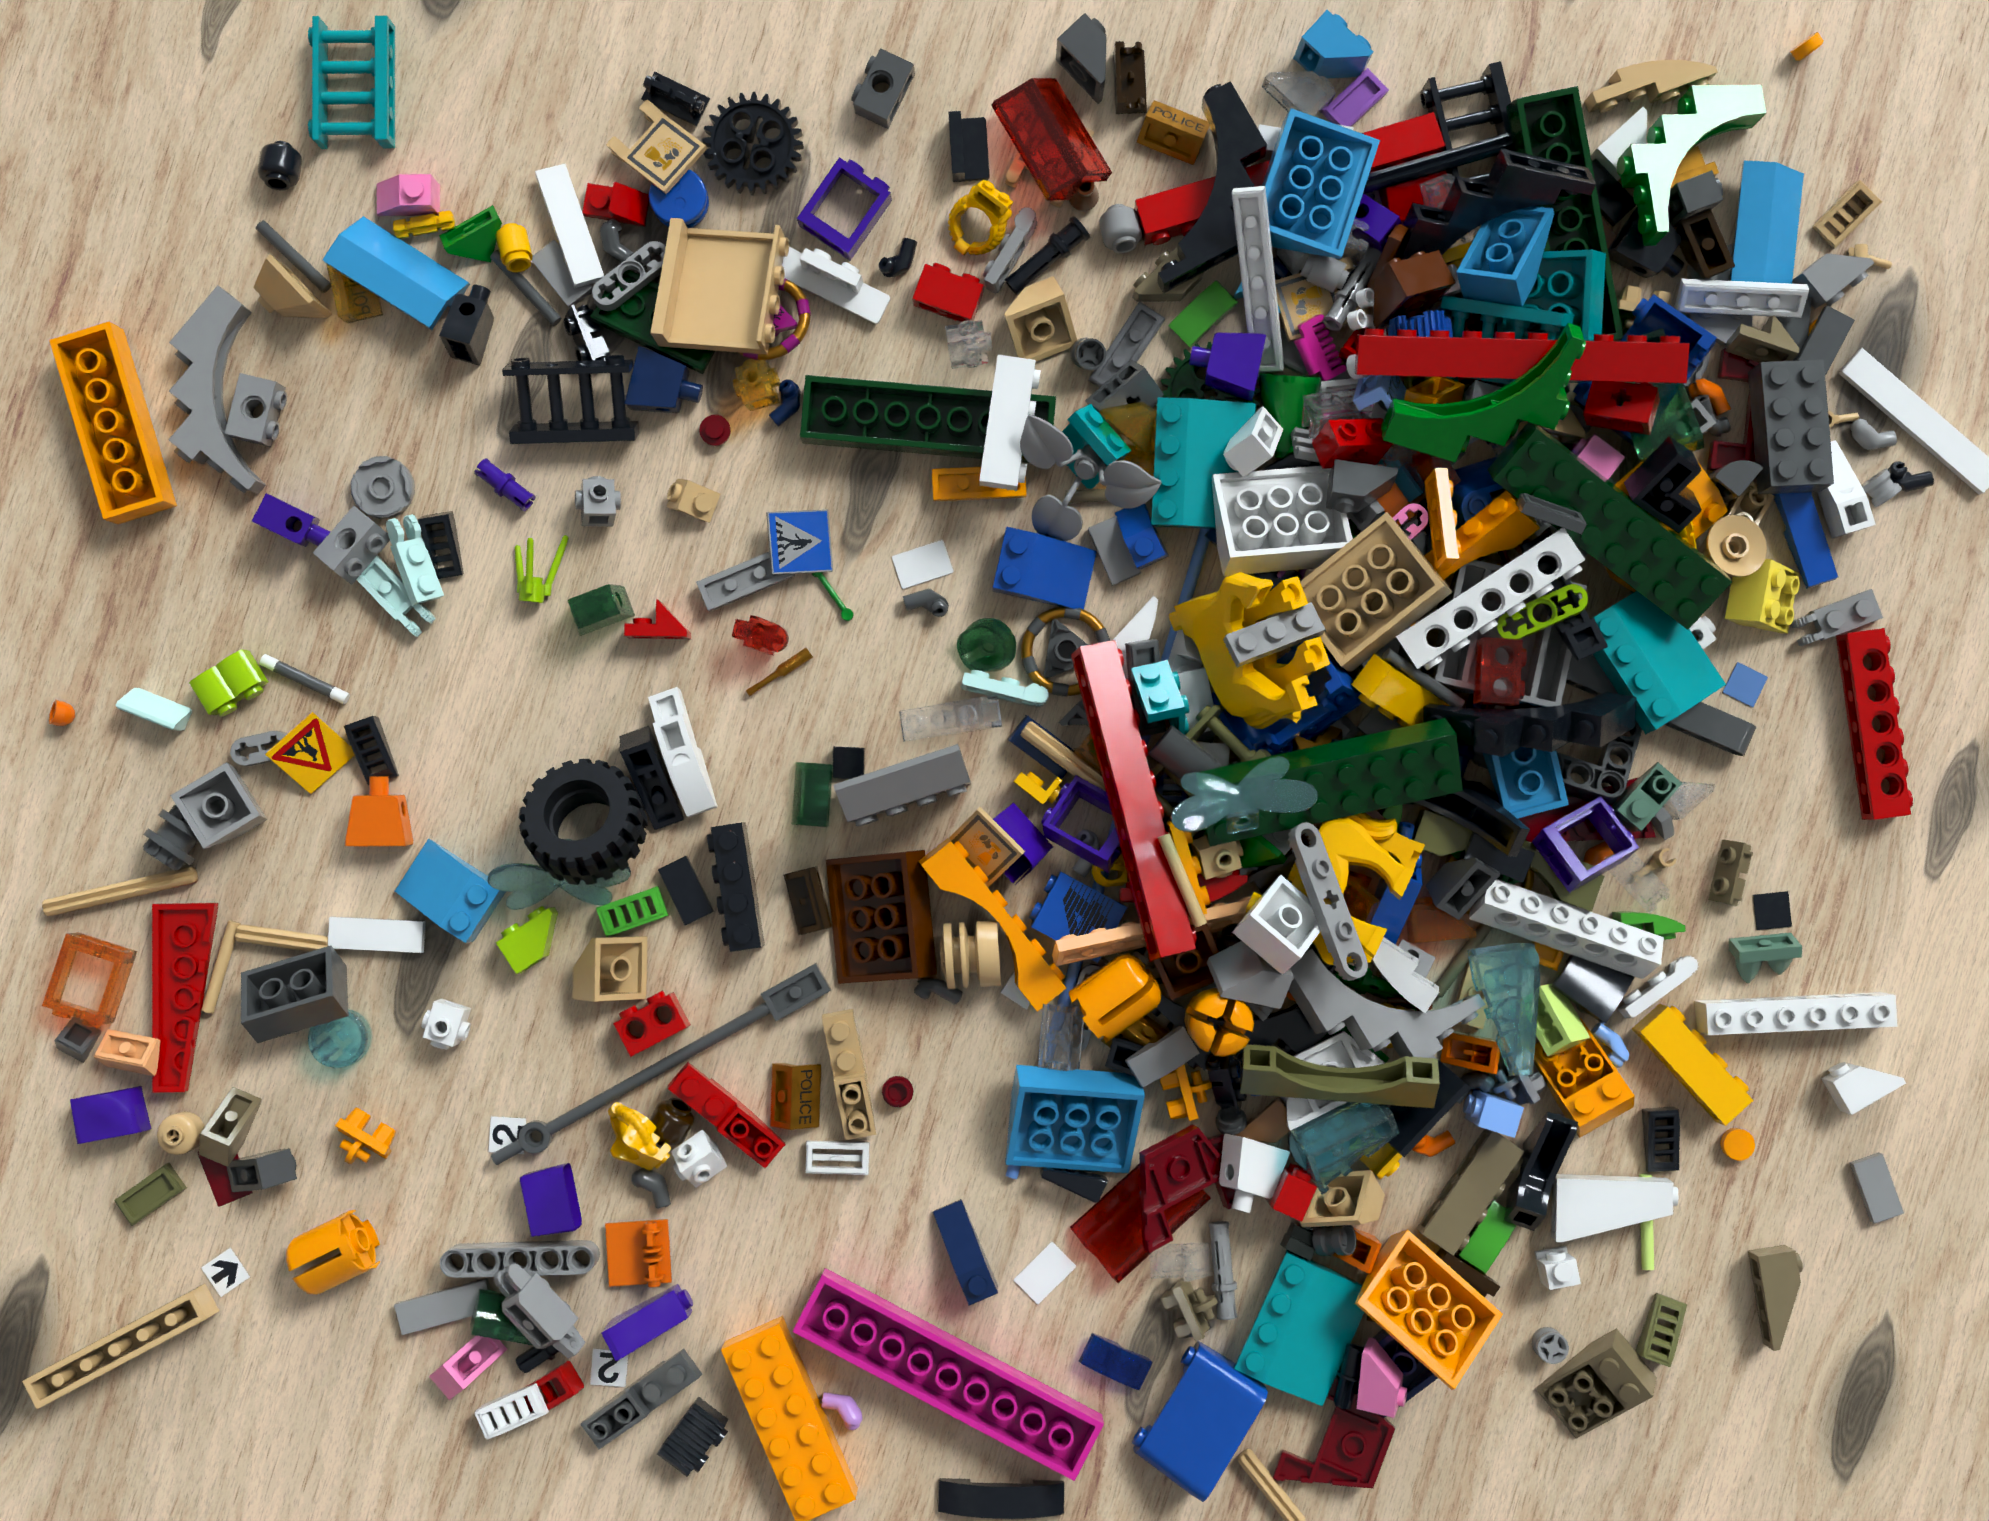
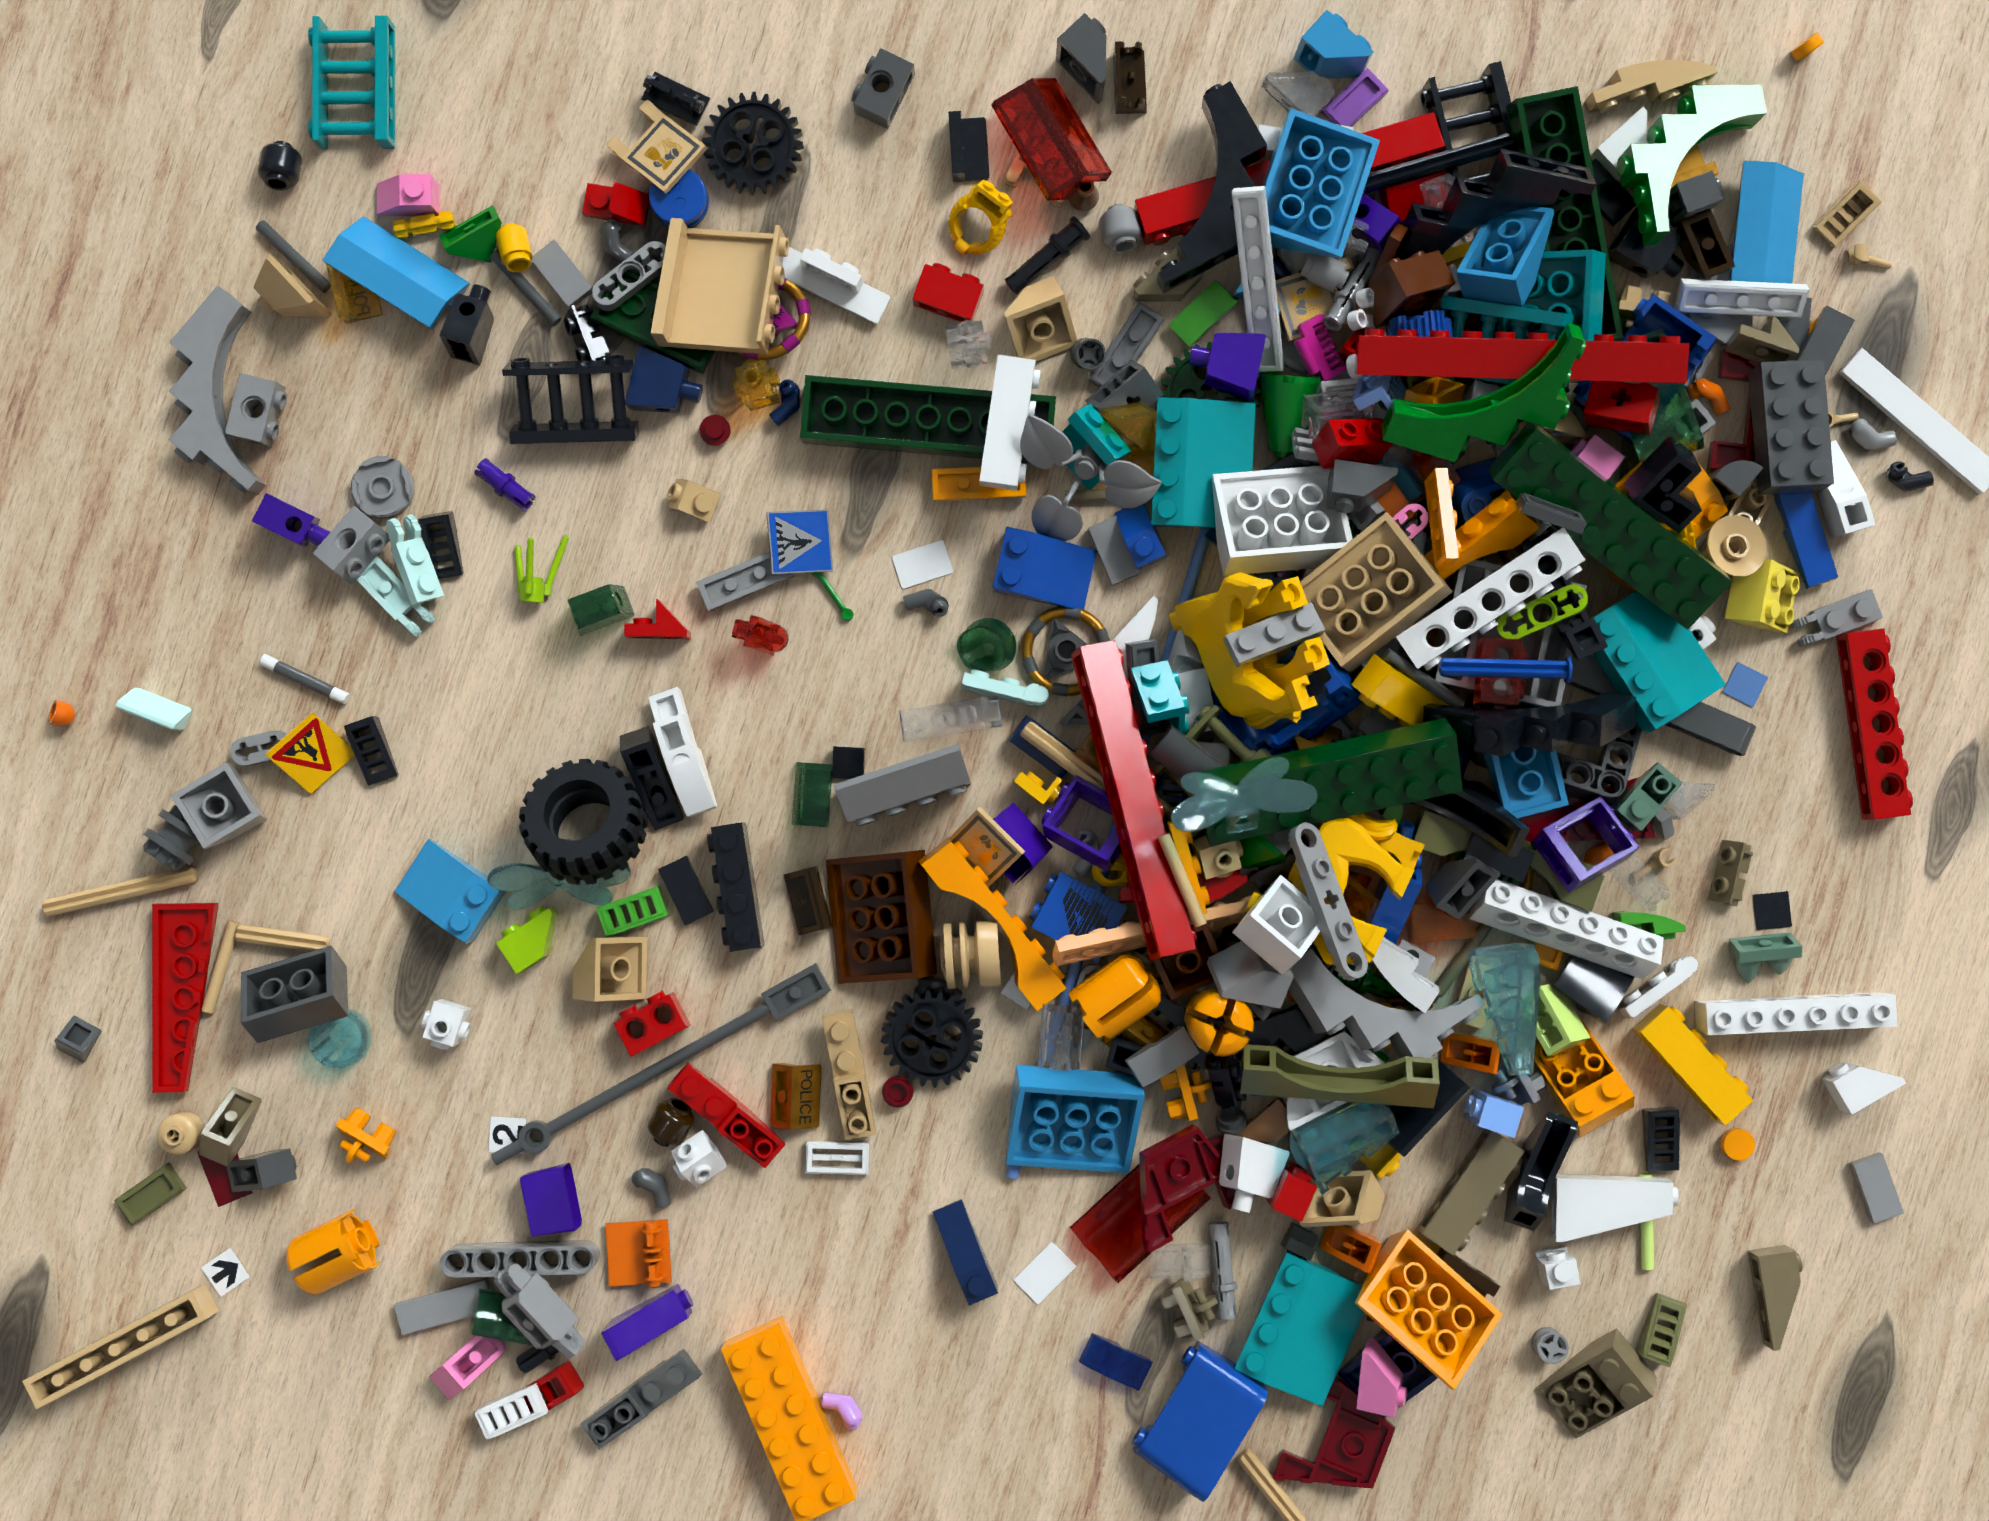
(110, 1115): dark purple piece -> none
(113, 423): light orange brick -> none
(123, 963): clear orange window -> none
(129, 1052): light nougat slope -> none
(229, 683): lime brick -> none
(376, 934): white tile -> none
(379, 817): orange torso -> none
(569, 225): white tile -> none
(597, 501): light grey brick -> none
(606, 1370): white sticker -> none
(635, 1138): yellow piece -> none
(693, 1436): black brick -> none
(783, 669): pearl gold piece -> none
(827, 234): dark purple window -> none
(899, 263): black arm -> none
(945, 1013): none -> black gear
(949, 1374): dark pink brick -> none
(1001, 1500): black slope -> none
(1011, 250): light grey hinge -> none
(1081, 1183): black slope -> none
(1173, 132): pearl gold panel -> none
(1253, 443): white slope -> none
(1334, 1239): dark grey wheel -> none
(1348, 1376): black axle -> none
(1432, 1146): orange arm -> none
(1477, 1080): dark grey arm -> none
(1487, 1239): bright green slope -> none
(1507, 668): none -> blue axle
(1614, 1042): light blue arm -> none
(1722, 424): dark grey arm -> none
(1830, 275): light grey slope -> none
(1881, 487): light grey wheel -> none

